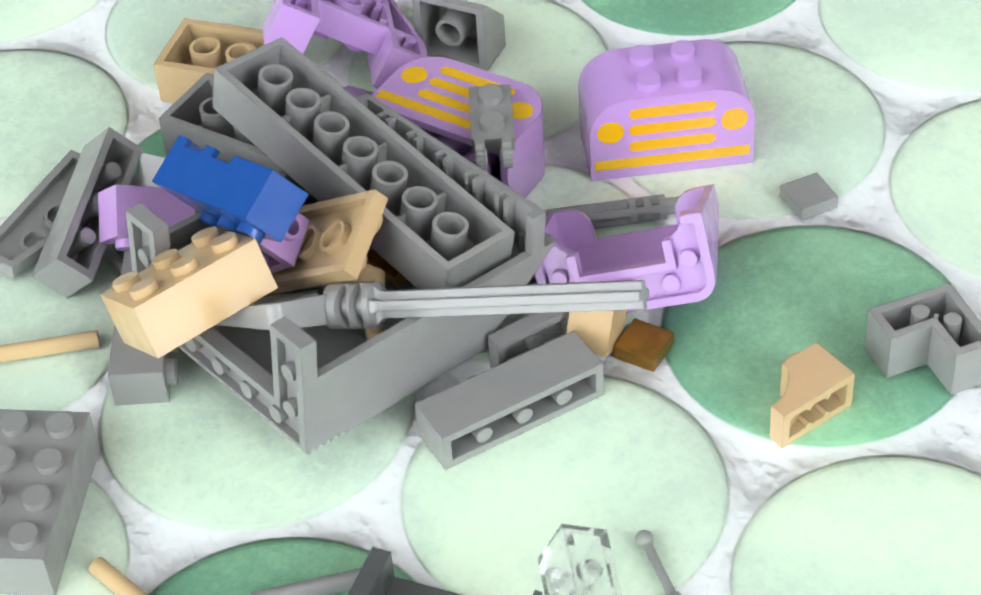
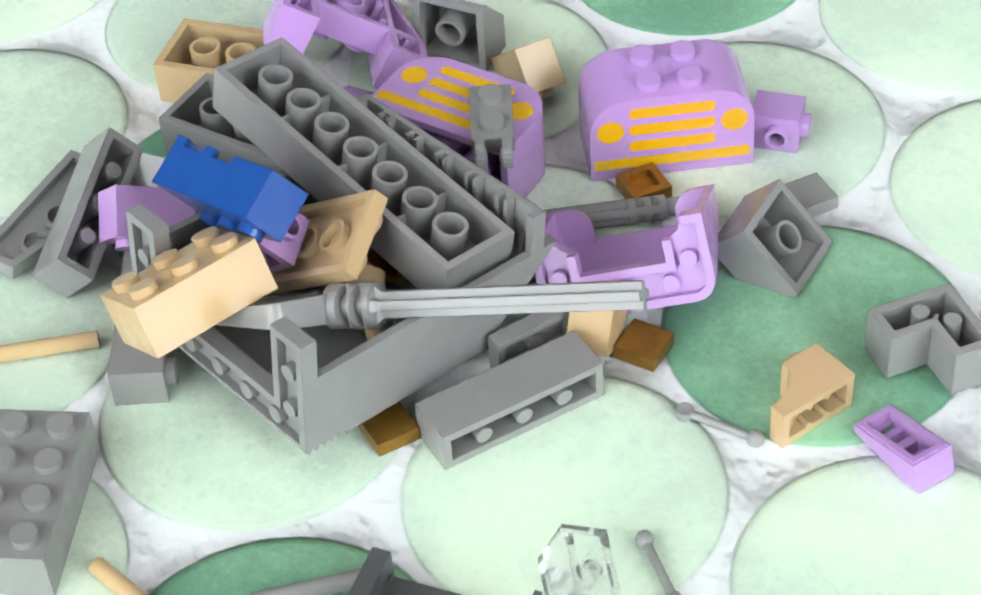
(390, 429): none -> pearl gold tile
(532, 65): none -> tan arch
(643, 182): none -> pearl gold tile
(685, 412): none -> light grey hinge
(772, 241): none -> light grey slope
(780, 121): none -> lavender brick
(901, 446): none -> lavender slope

